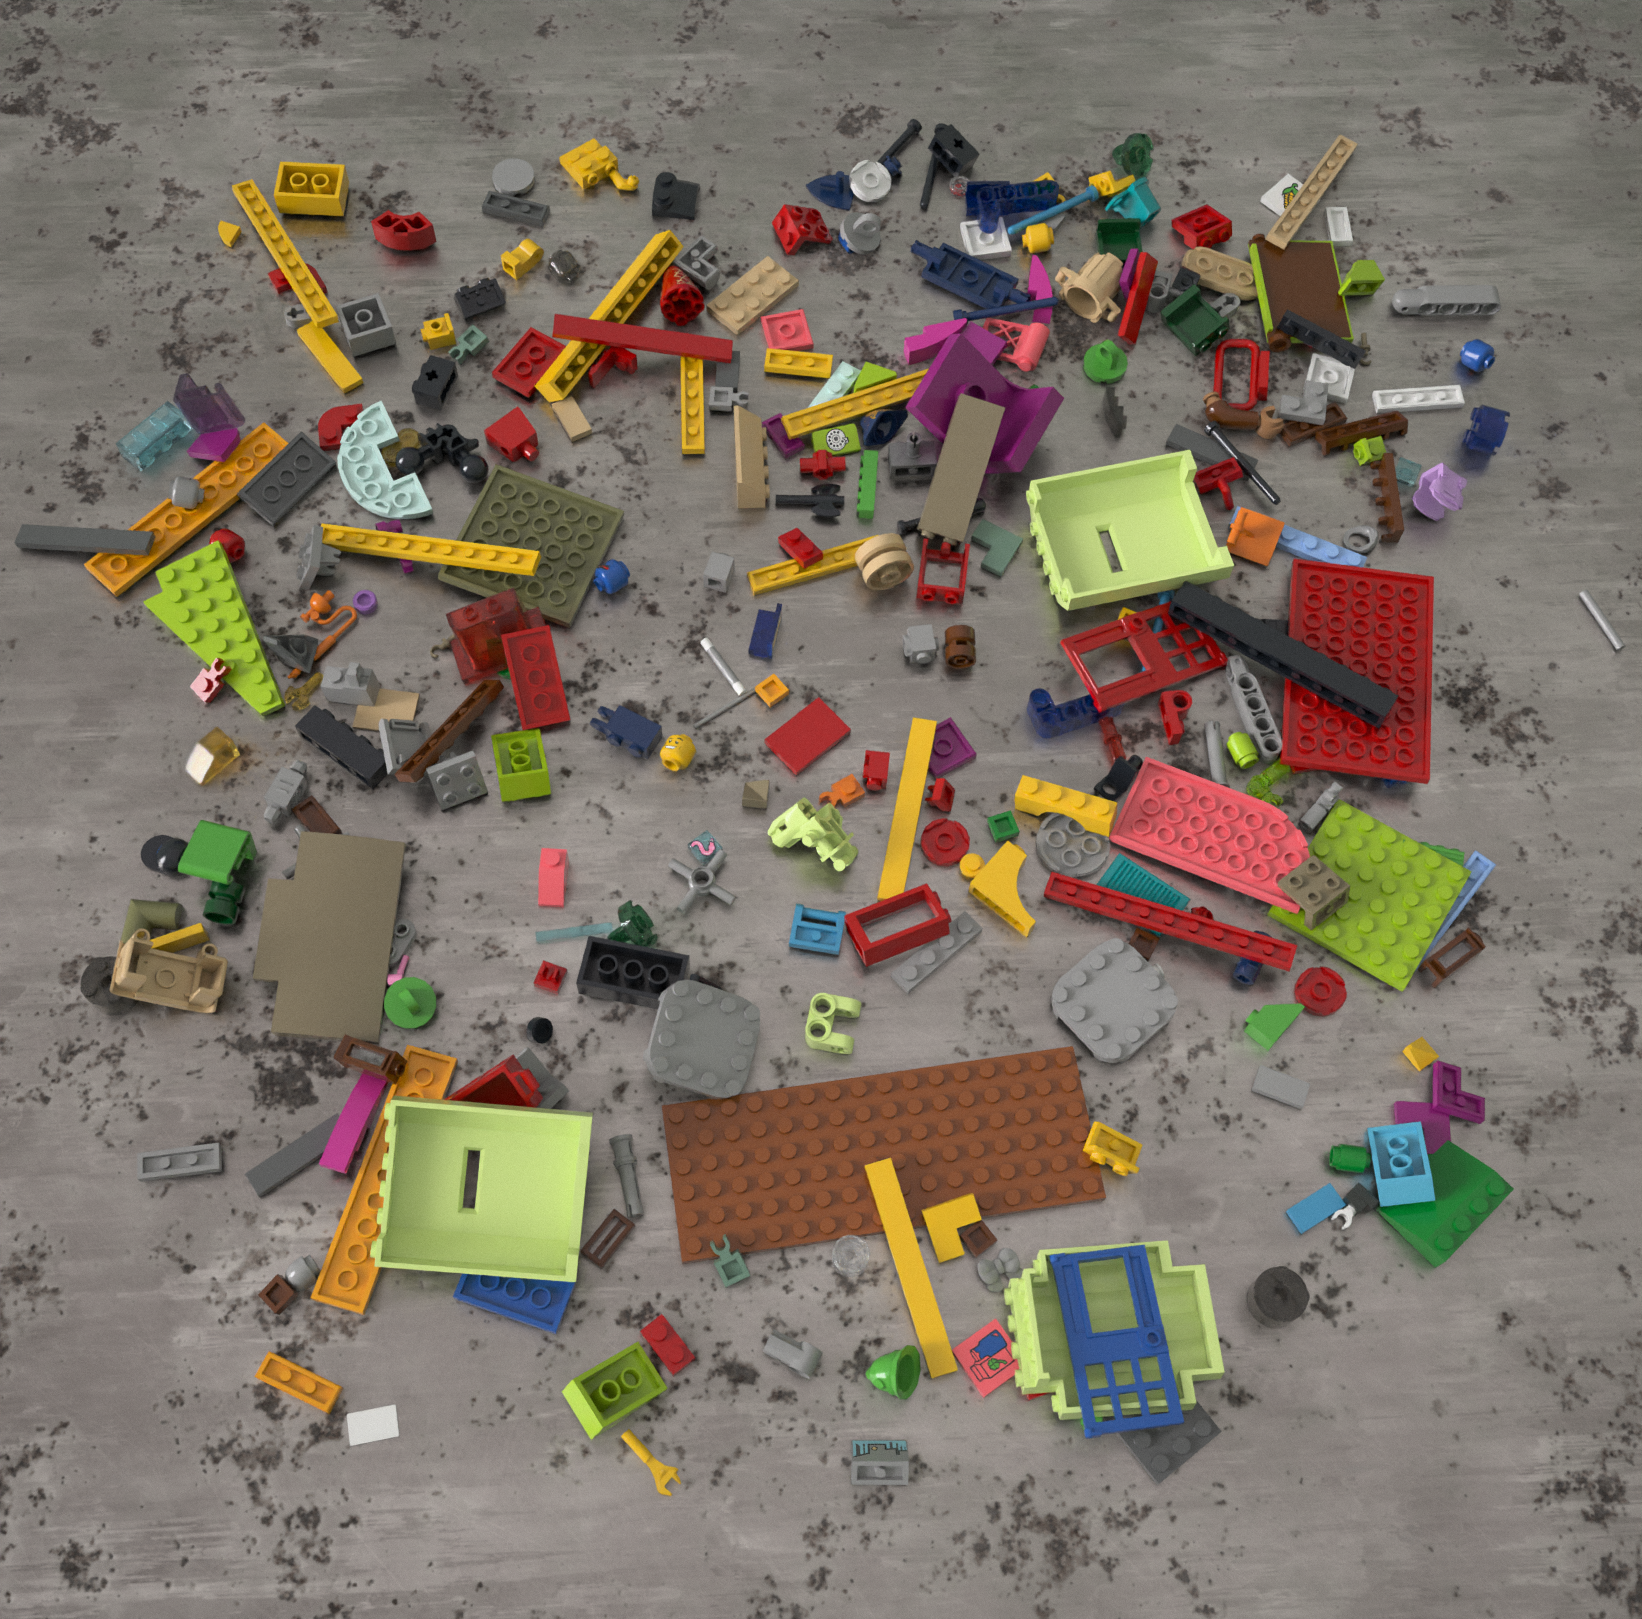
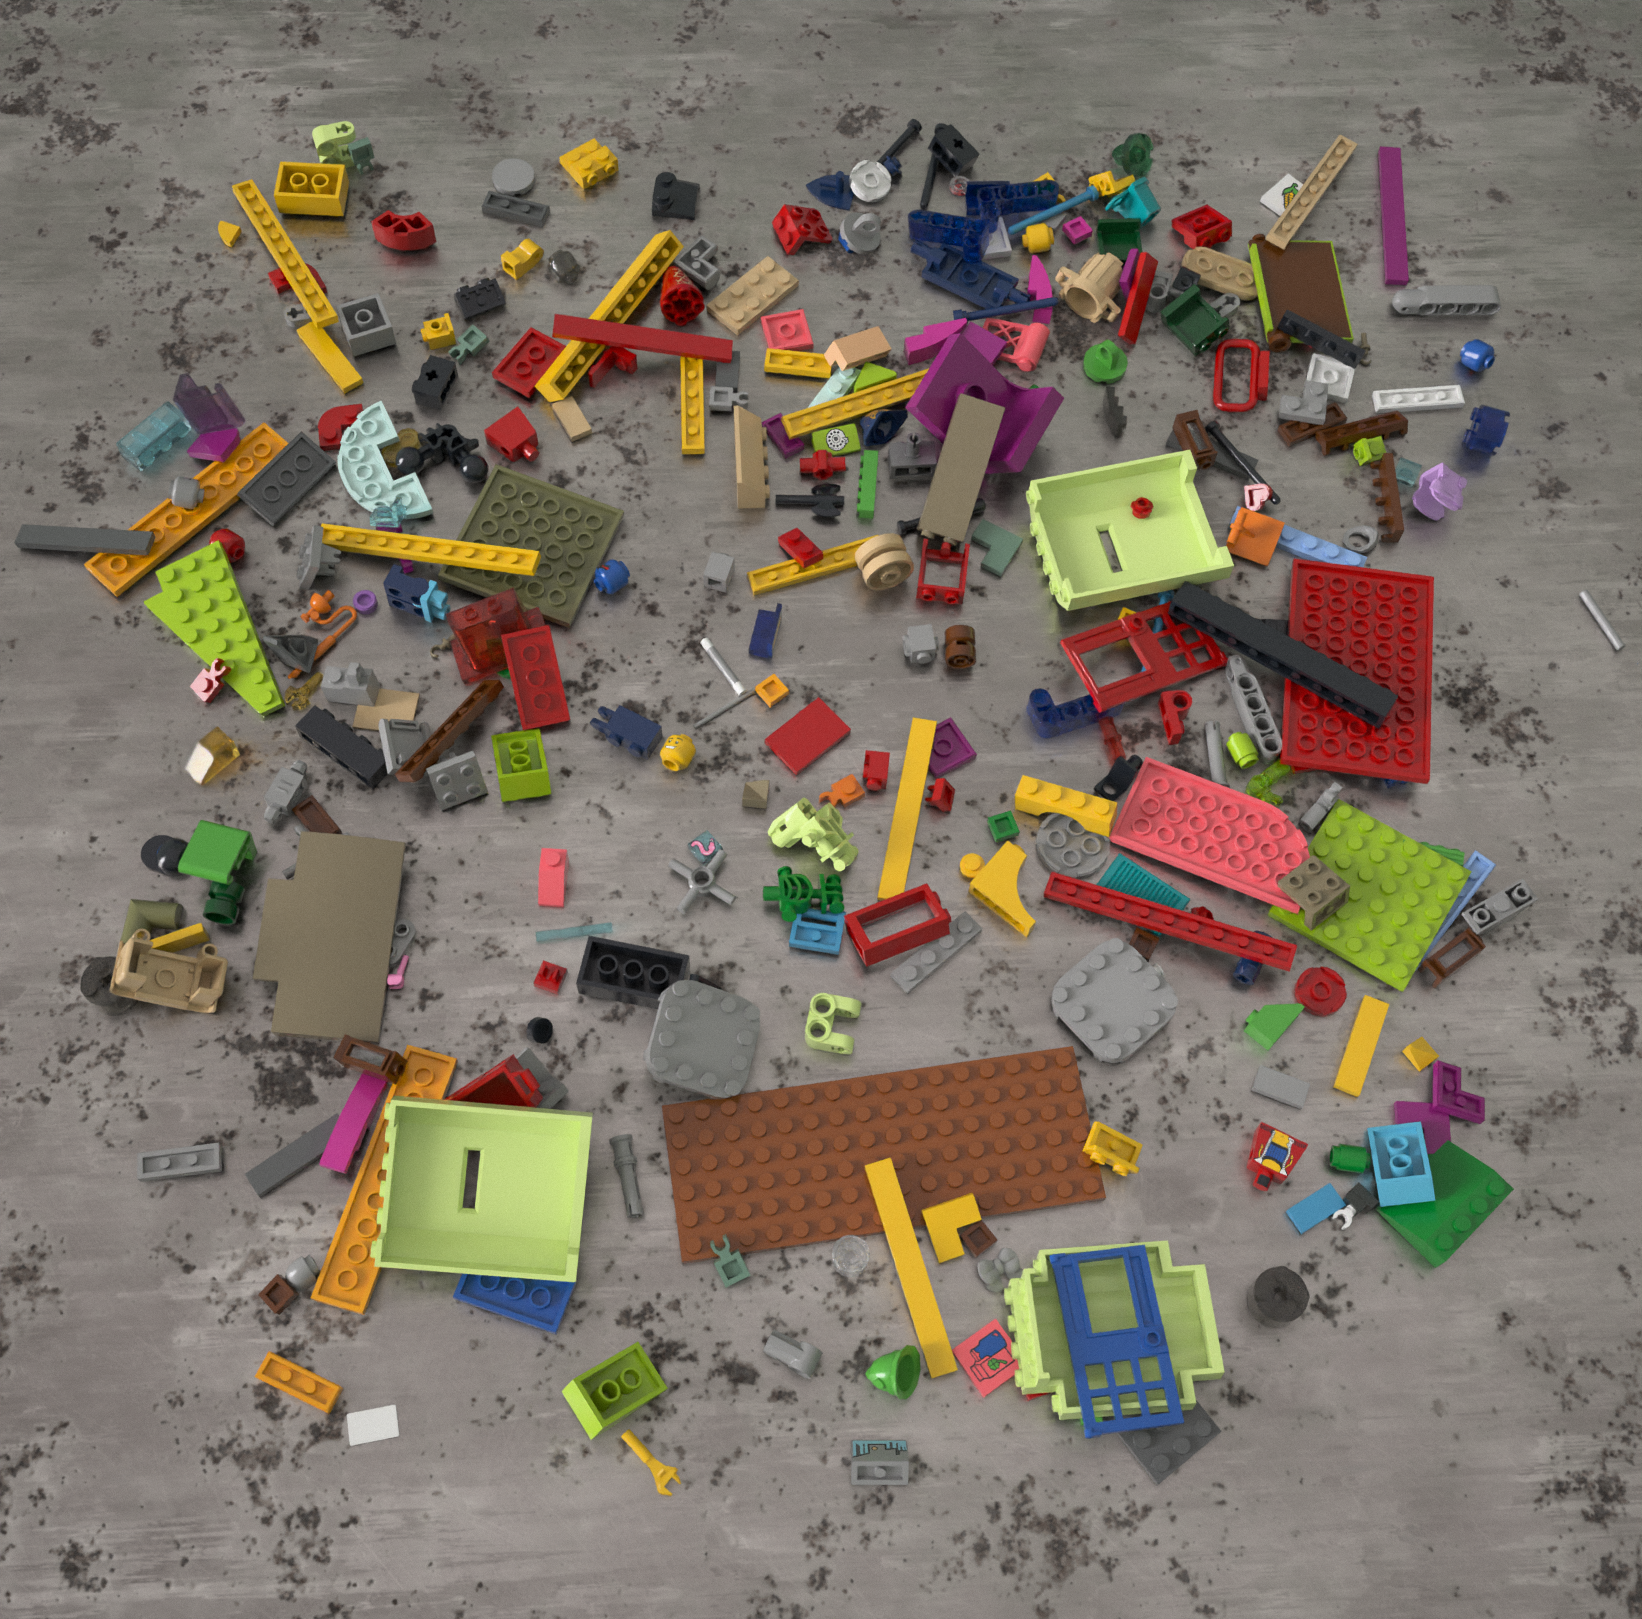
(327, 142): none -> yellowish green piece
(361, 154): none -> sand green plate
(387, 517): none -> clear light blue bracket
(410, 1002): bright green tile -> none
(415, 595): none -> dark blue hips
(617, 1243): reddish brown tile -> none
(624, 184): yellow arm -> none
(634, 926): clear green tile -> none
(667, 1345): red plate -> none
(800, 887): none -> green piece
(858, 349): none -> light nougat piece
(944, 842): red tile -> none
(953, 230): none -> clear blue beam
(1077, 230): none -> dark pink plate
(1141, 508): none -> red plate
(1194, 437): none -> reddish brown window
(1219, 476): red plate -> none
(1237, 419): piece -> none
(1257, 495): none -> tile
(1273, 1155): none -> torso
(1338, 226): white tile -> none
(1361, 1046): none -> yellow tile
(1362, 279): lime slope -> none
(1393, 216): none -> magenta tile
(1500, 908): none -> light grey slope

